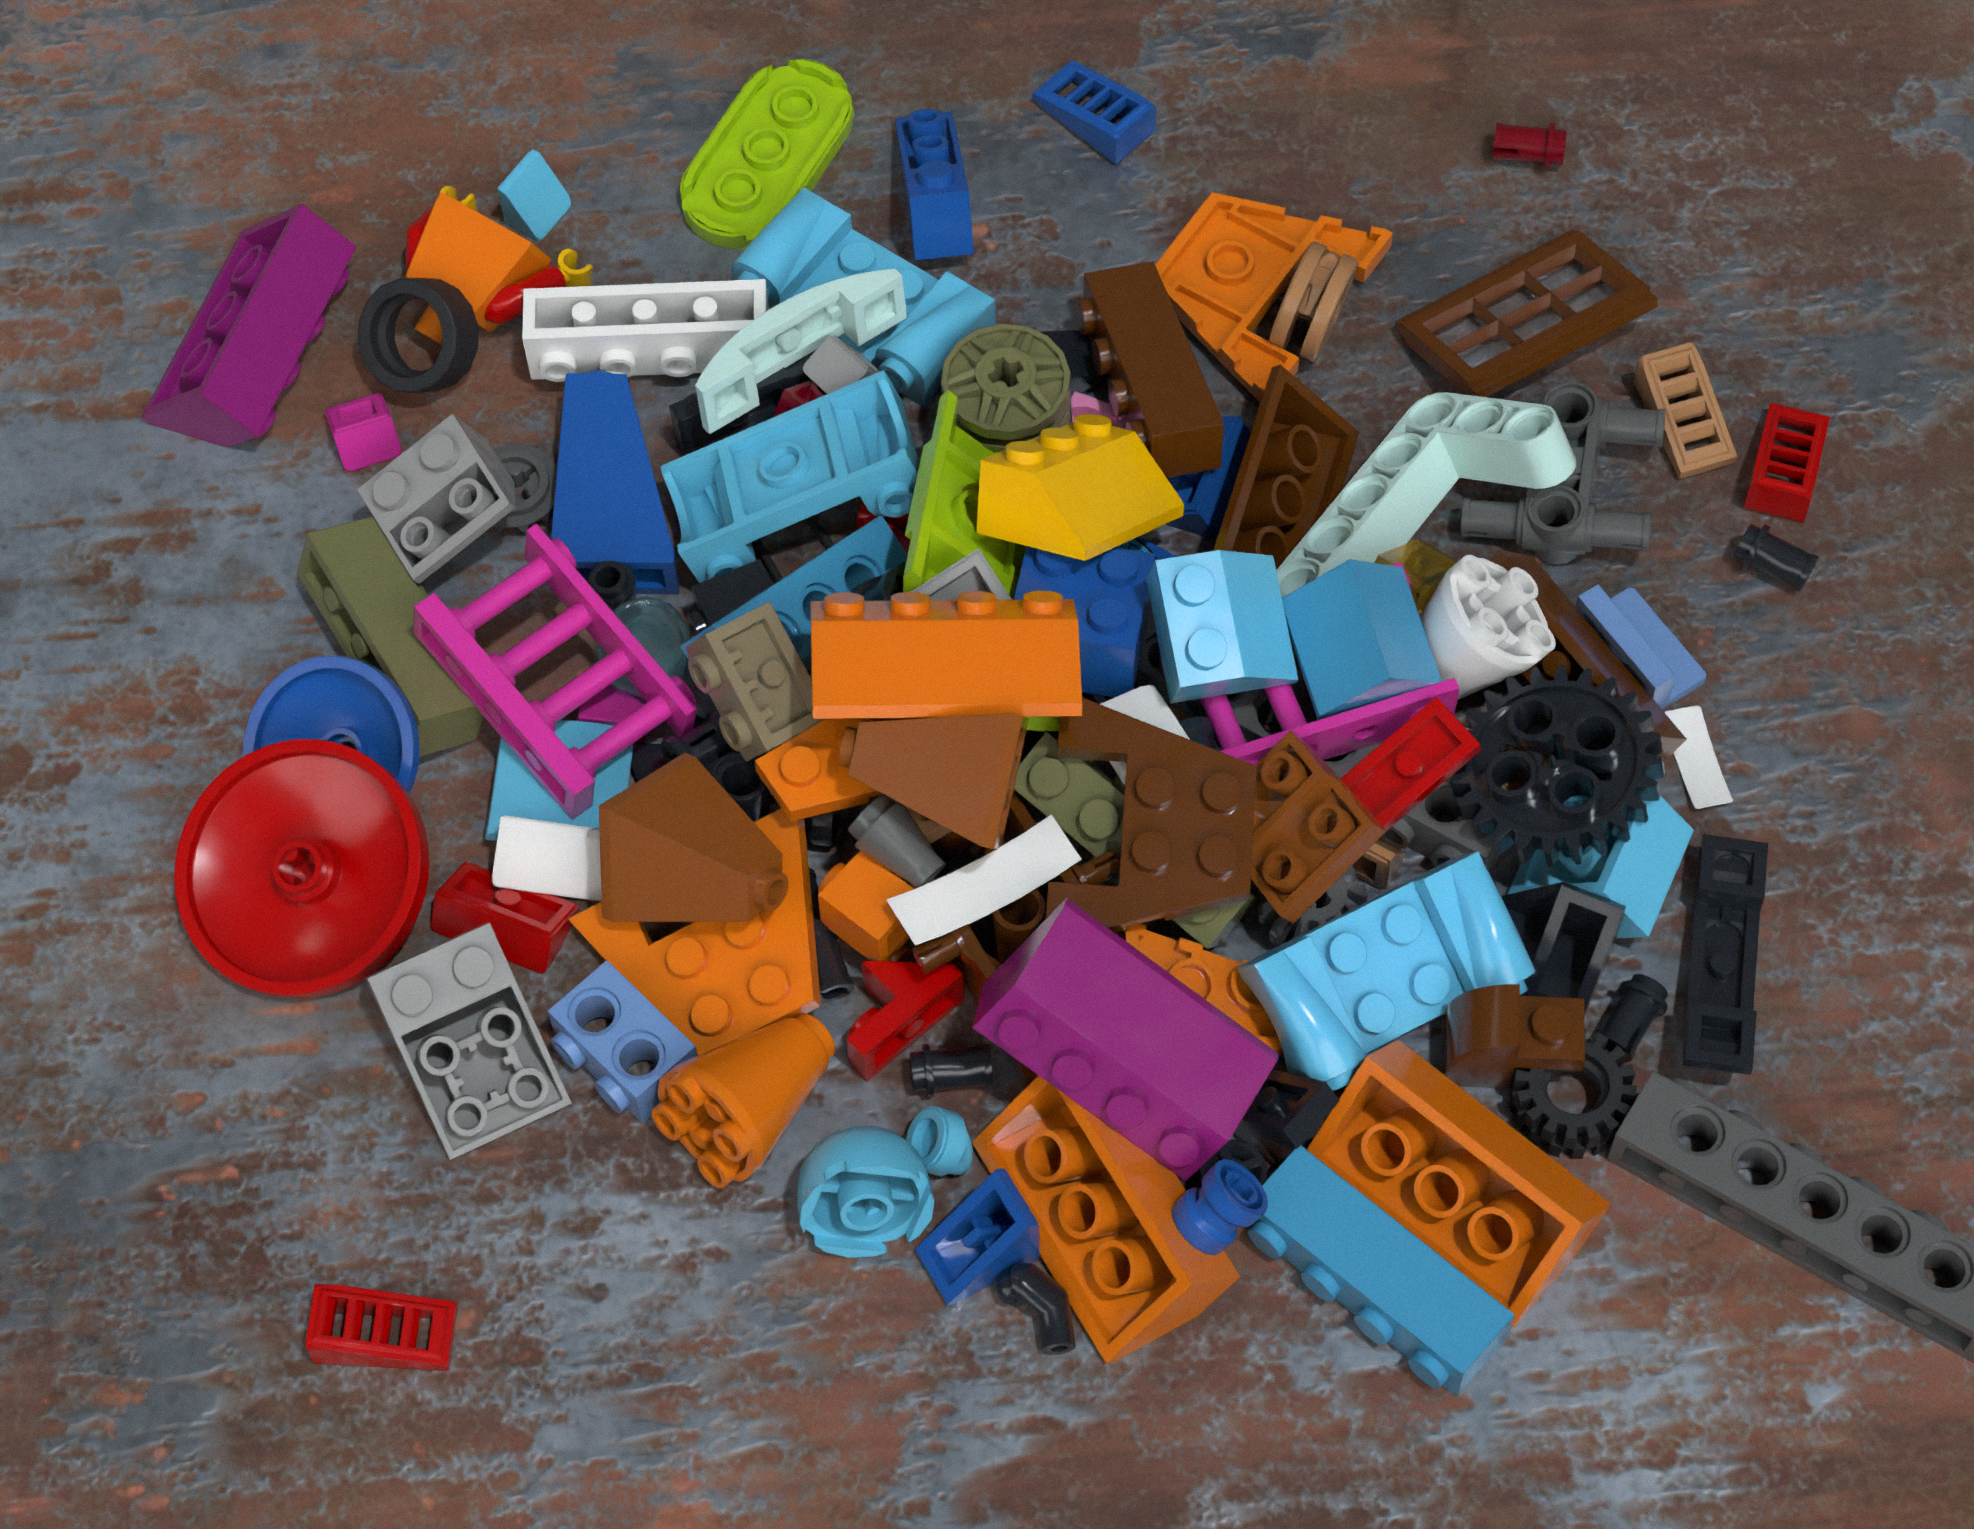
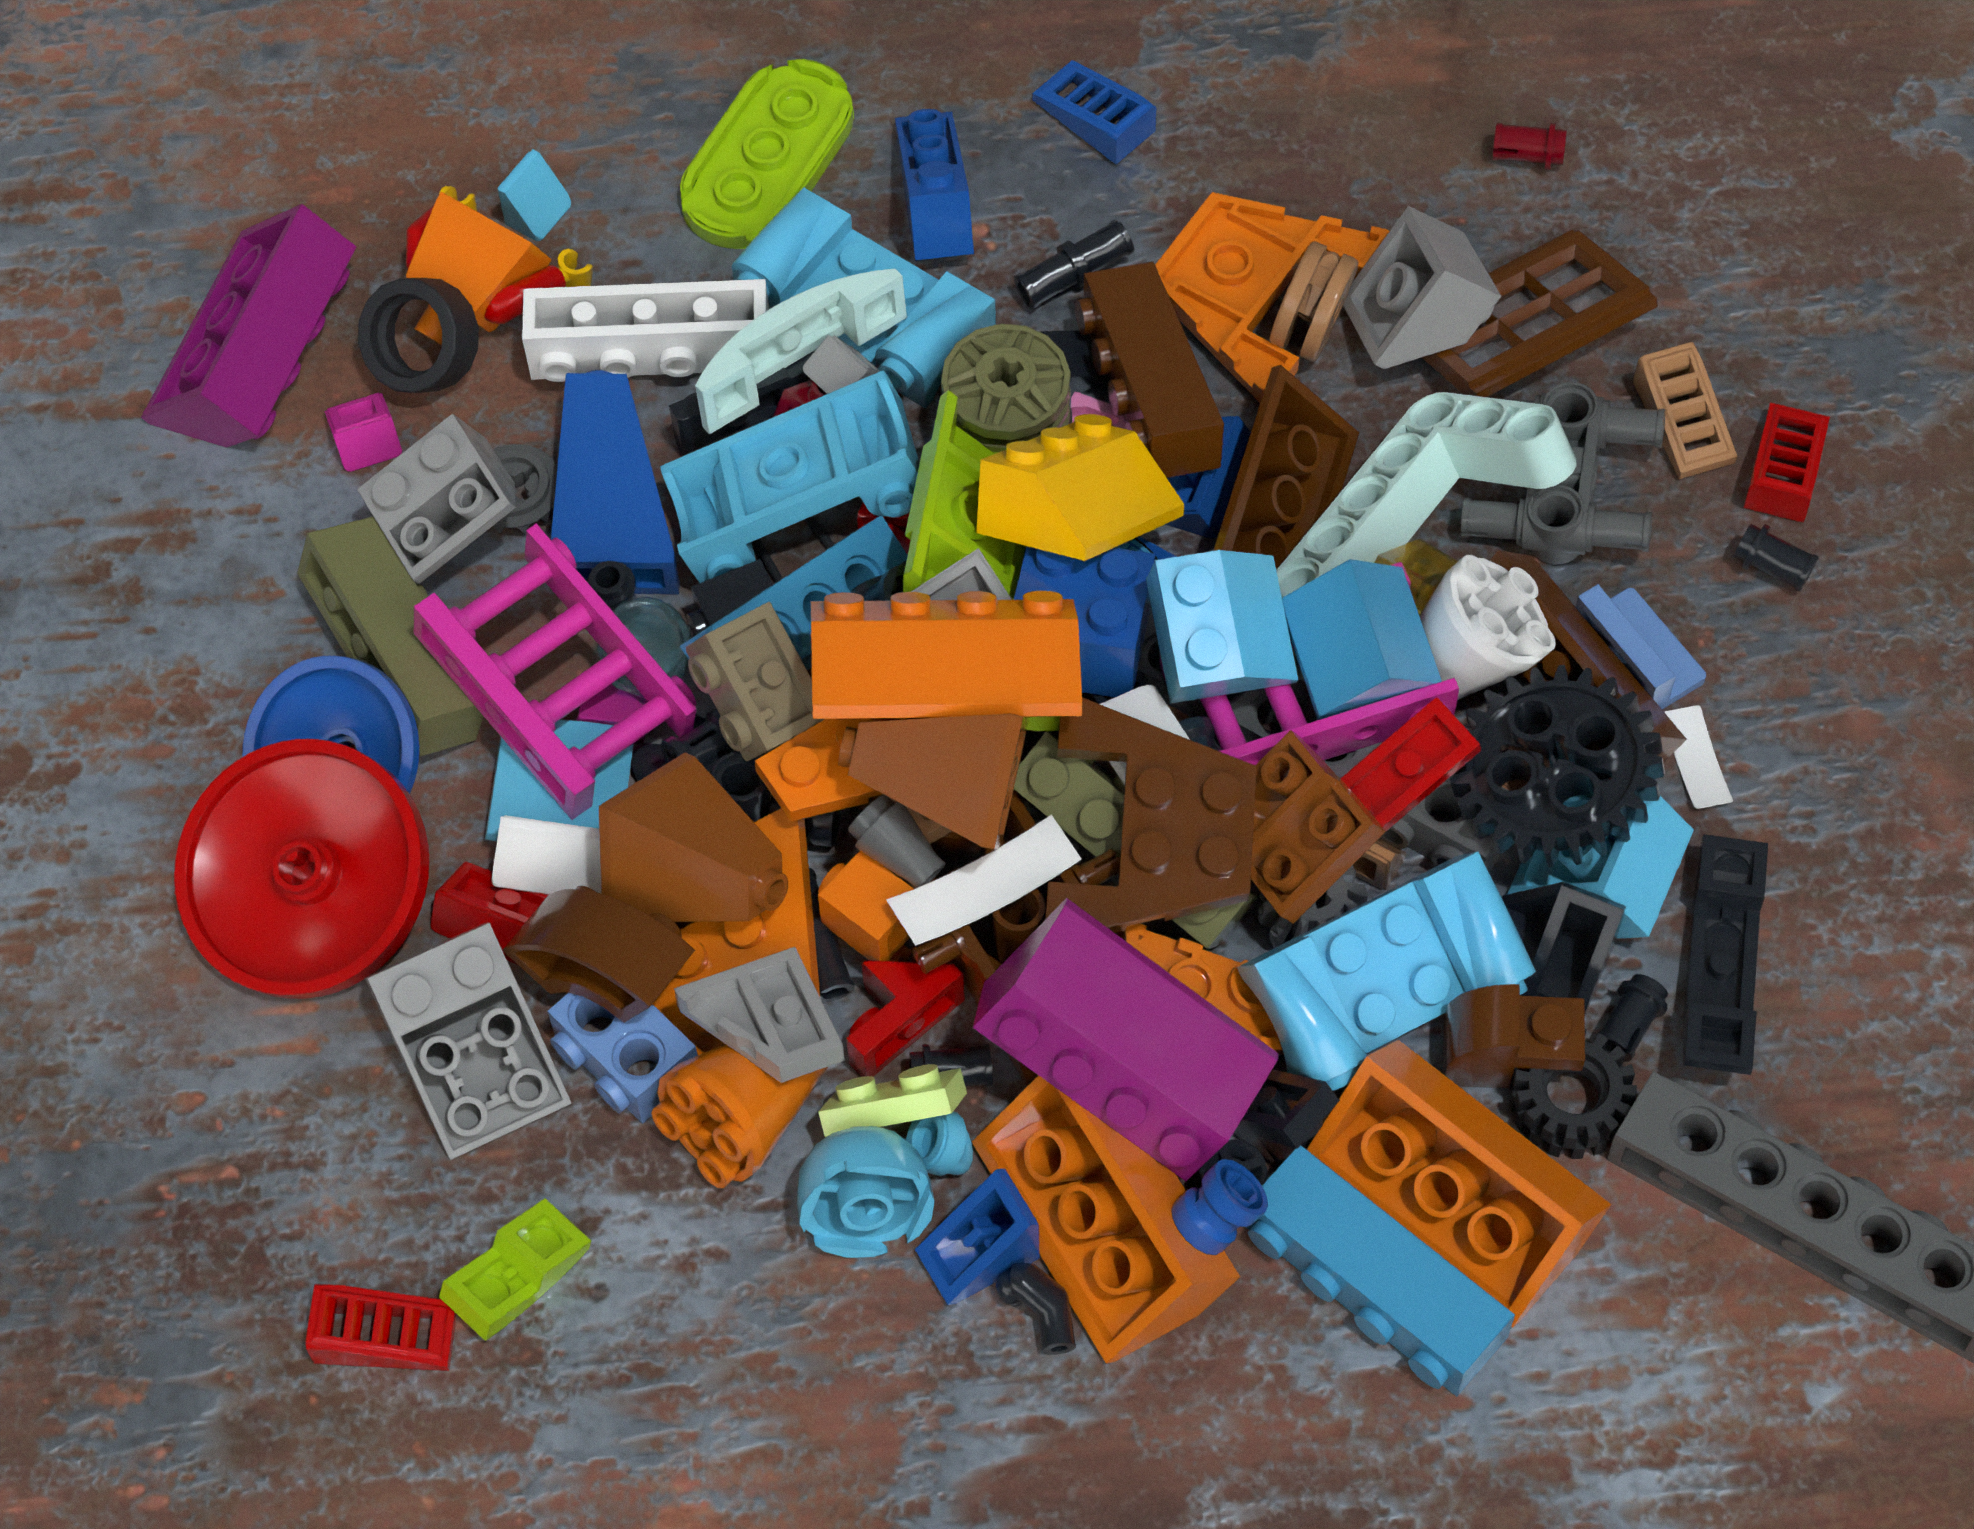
(517, 1270): none -> lime slope
(600, 950): none -> reddish brown brick
(766, 1015): none -> light grey wing
(915, 1096): none -> yellowish green plate
(1072, 262): none -> black pin
(1419, 292): none -> light grey slope

